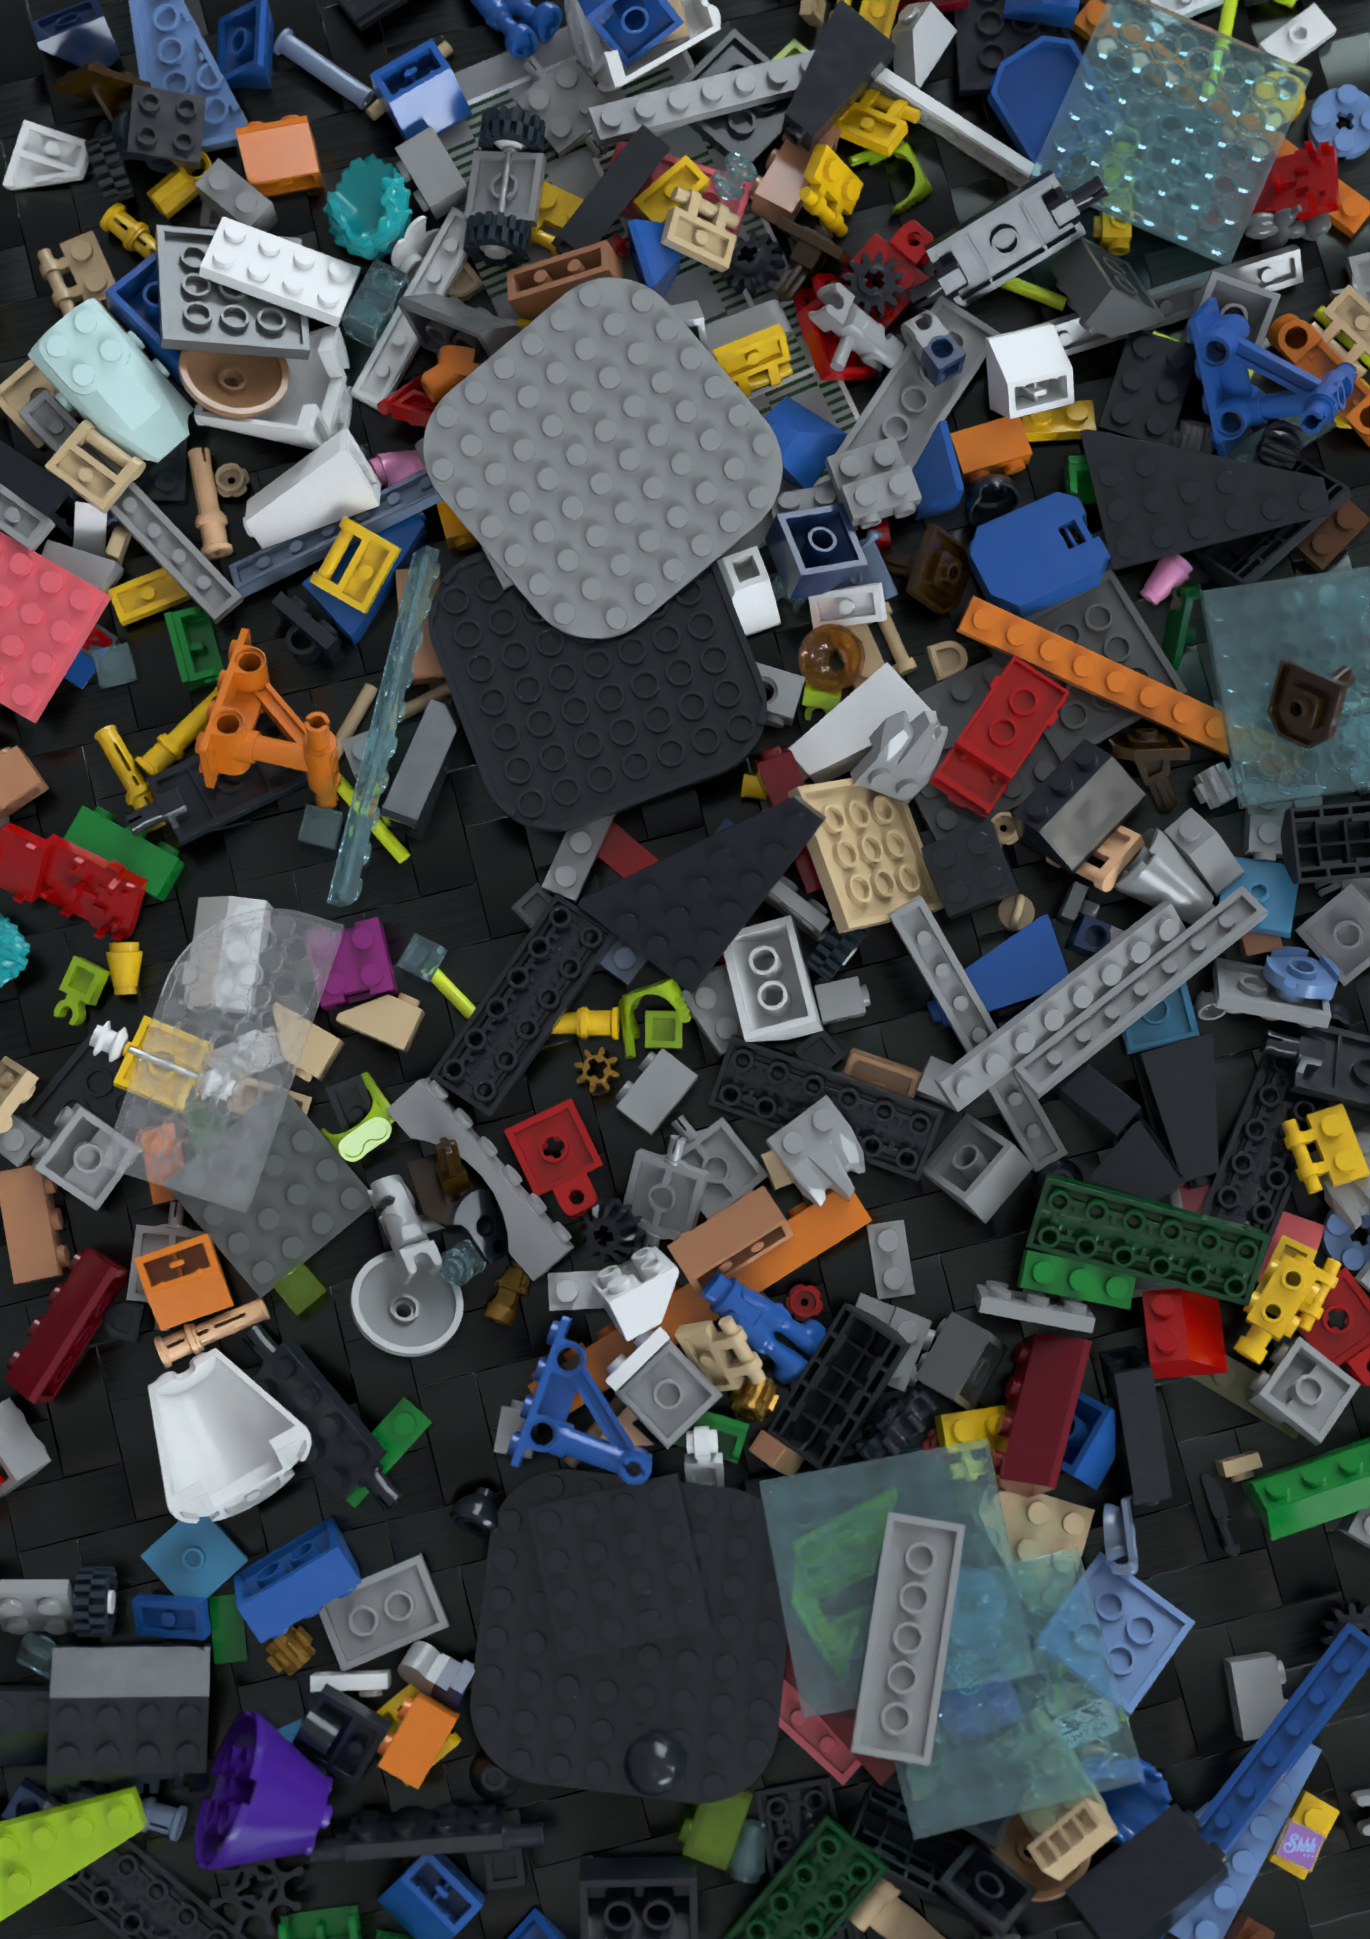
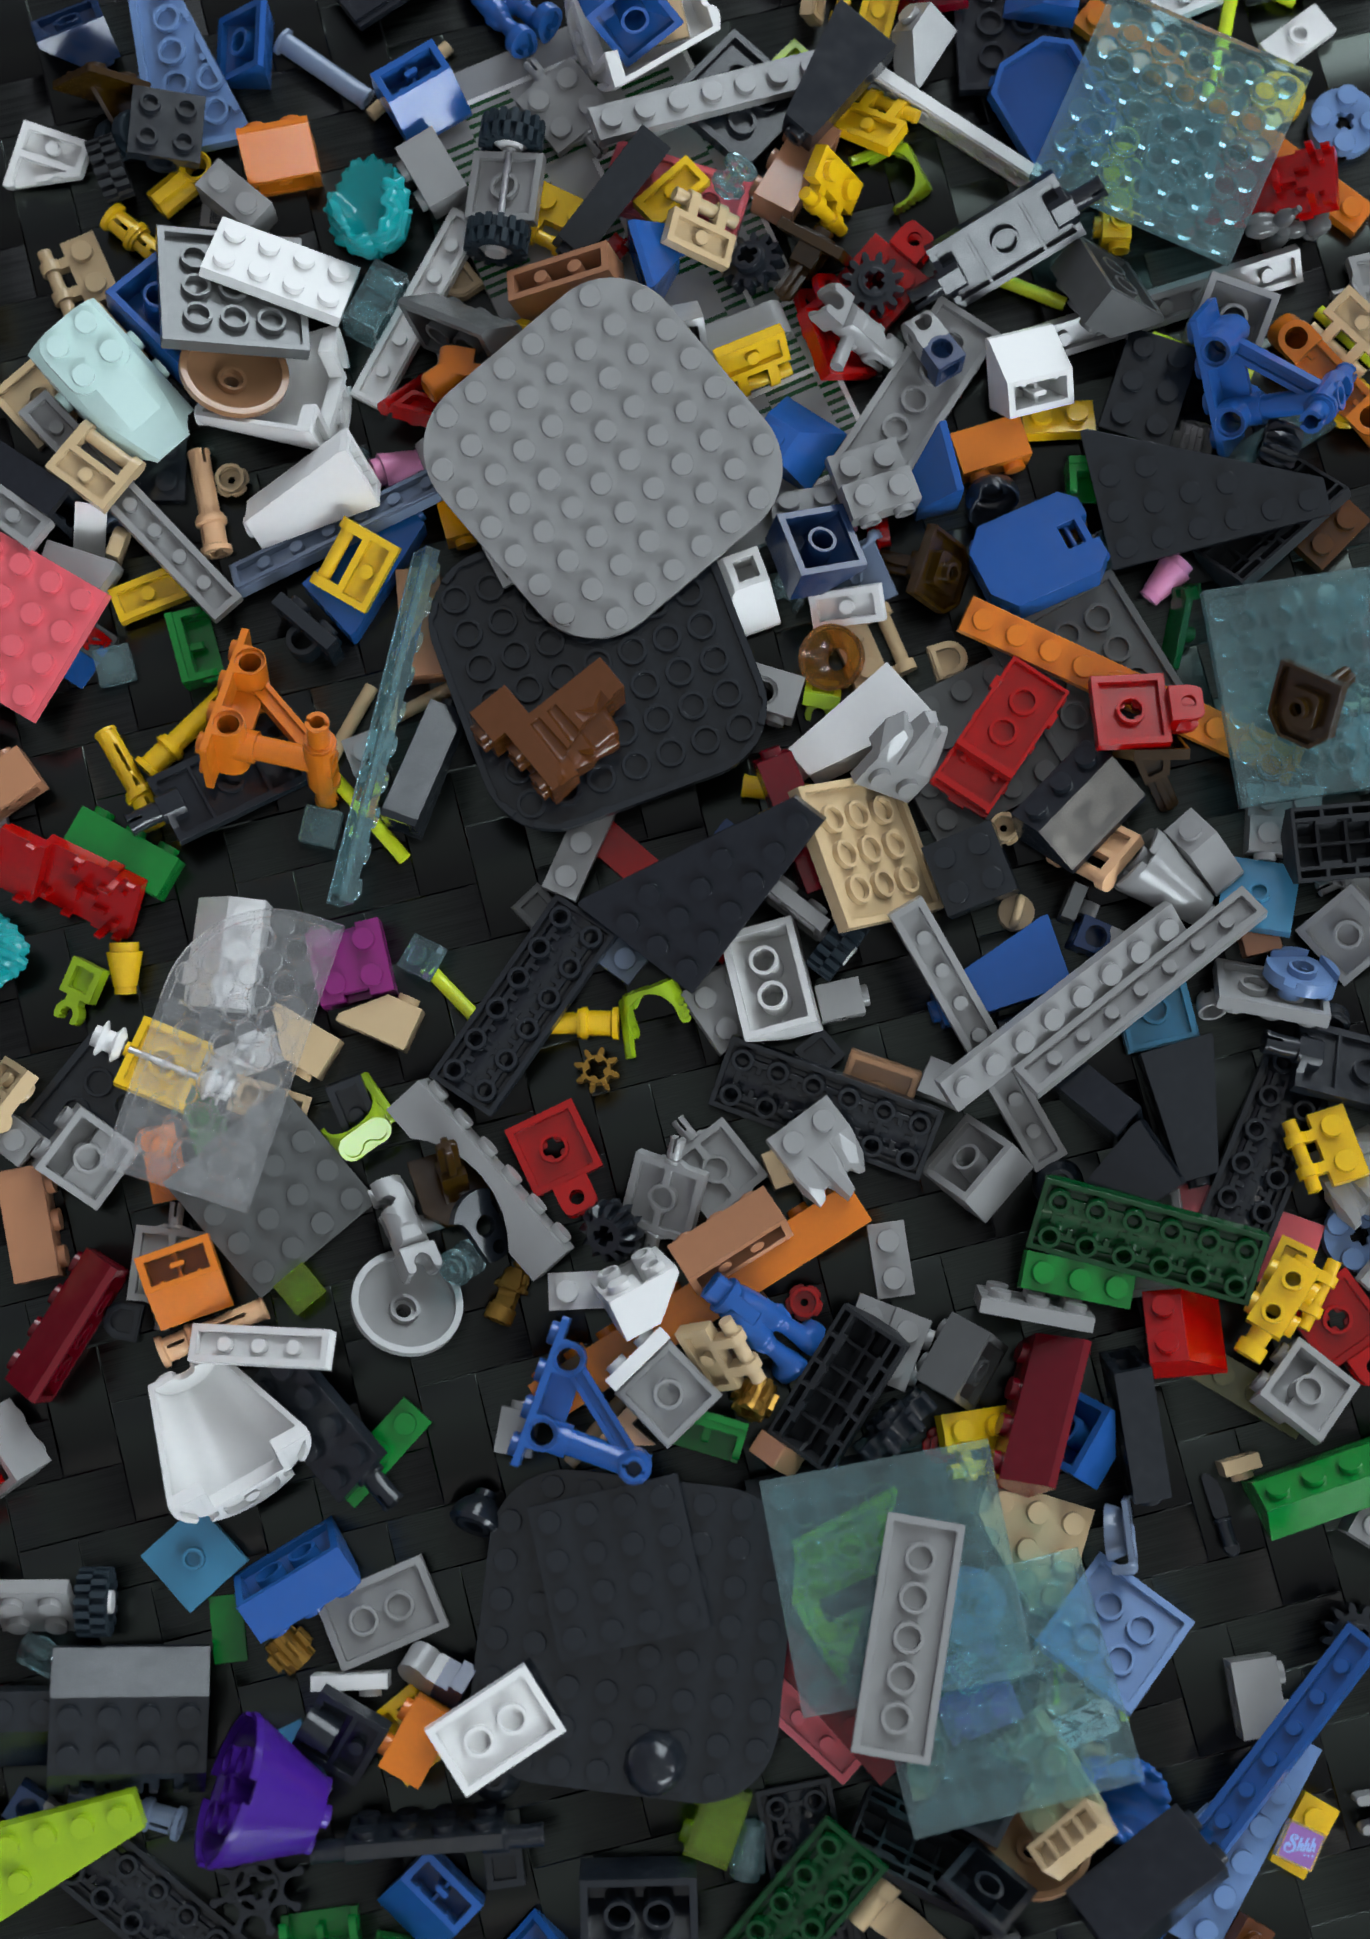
(171, 1616): blue plate -> none
(262, 1346): none -> white plate
(411, 250): white plate -> none
(494, 1729): none -> white plate
(558, 736): none -> reddish brown brick
(655, 1091): light grey brick -> none
(663, 1030): lime plate -> none
(703, 1460): white plate -> none
(1159, 709): none -> red plate
(1215, 786): light grey gear -> none

